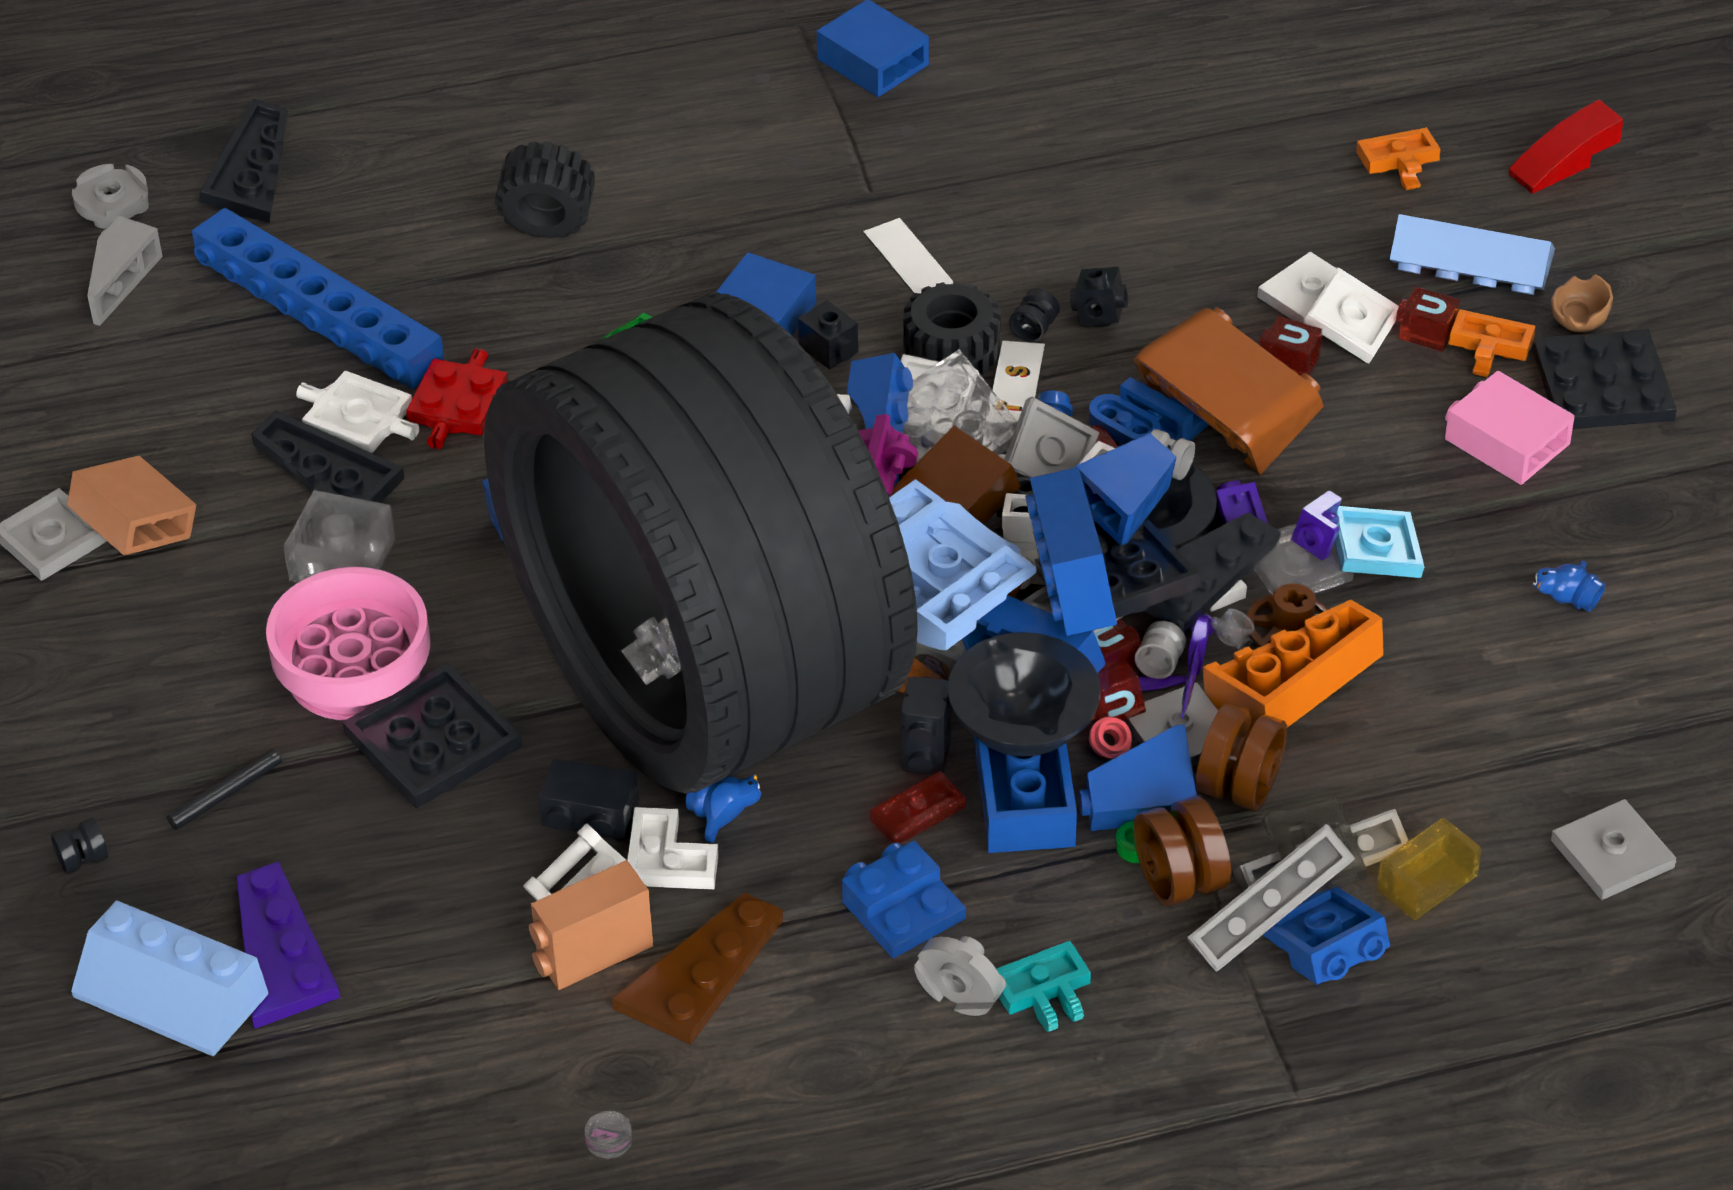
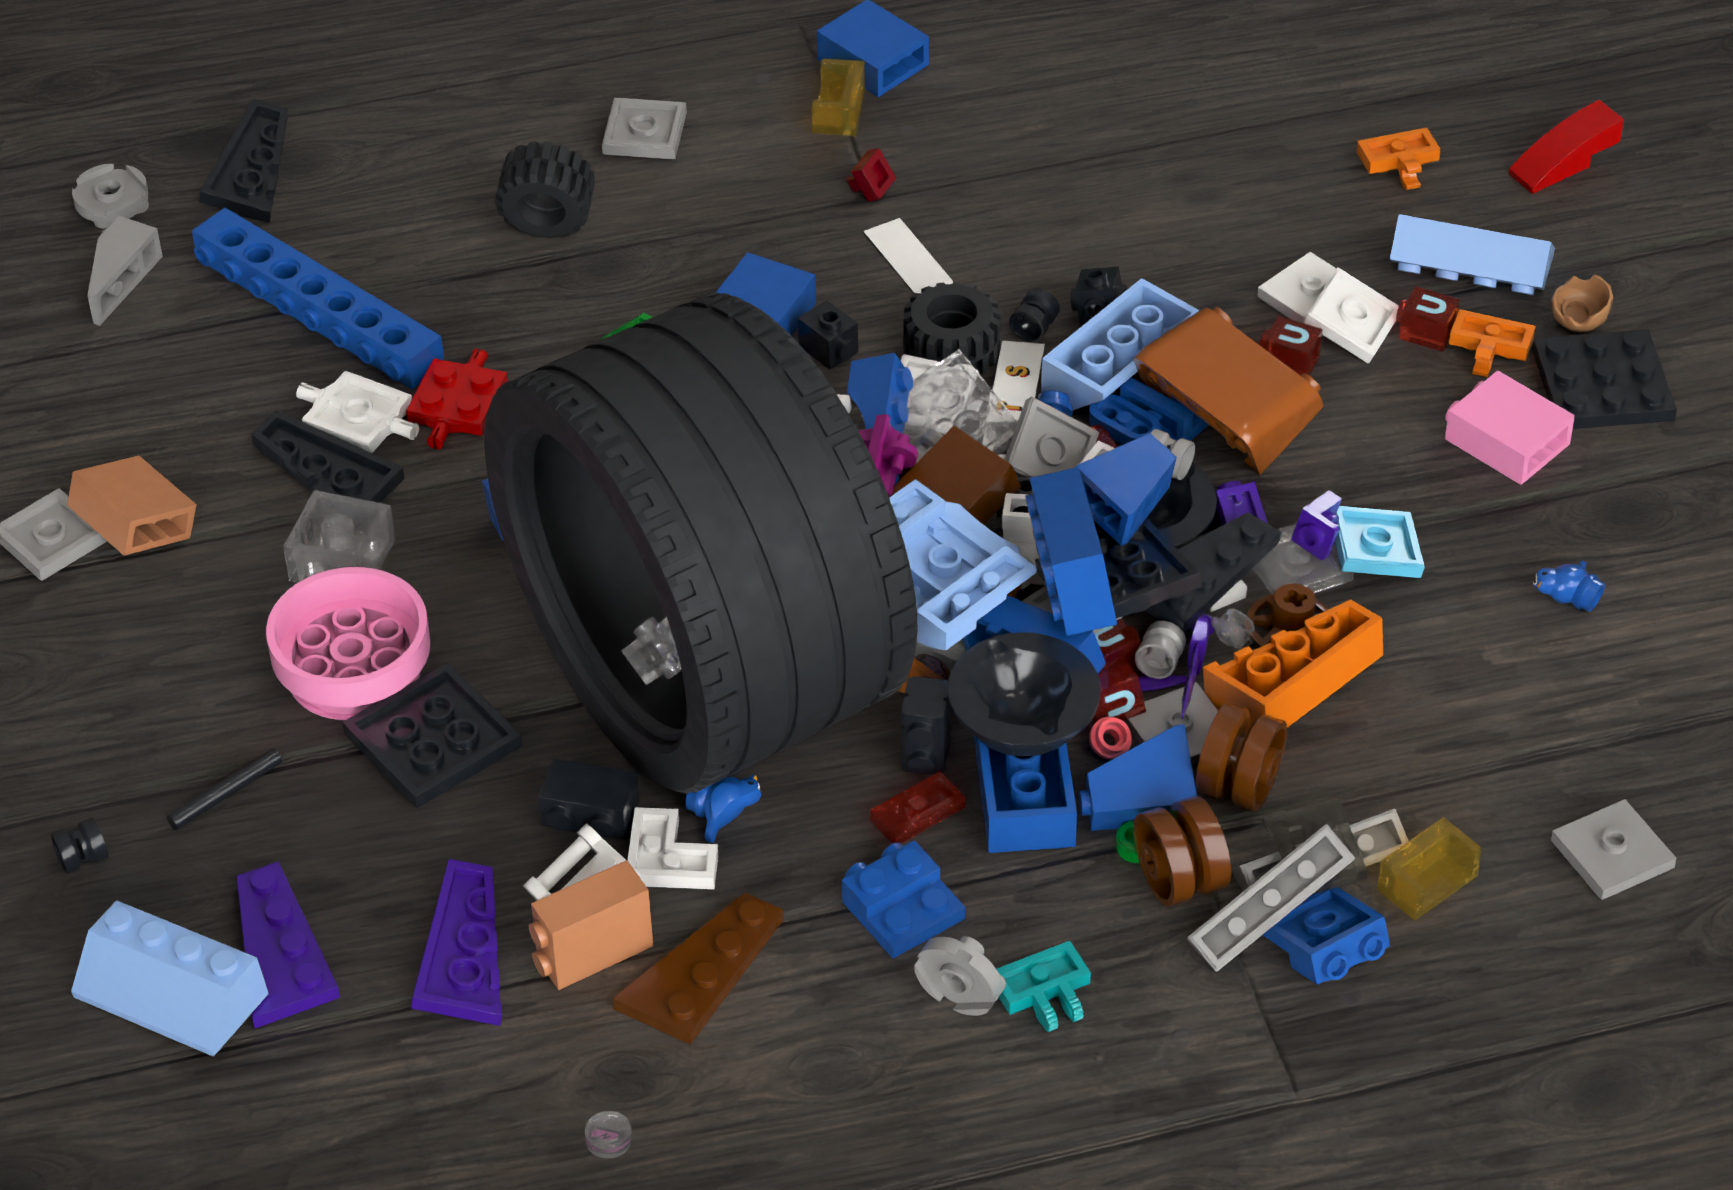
(460, 956): none -> dark purple wing
(644, 128): none -> light grey plate
(839, 98): none -> clear yellow panel
(871, 175): none -> dark red tile
(1102, 350): none -> light blue slope

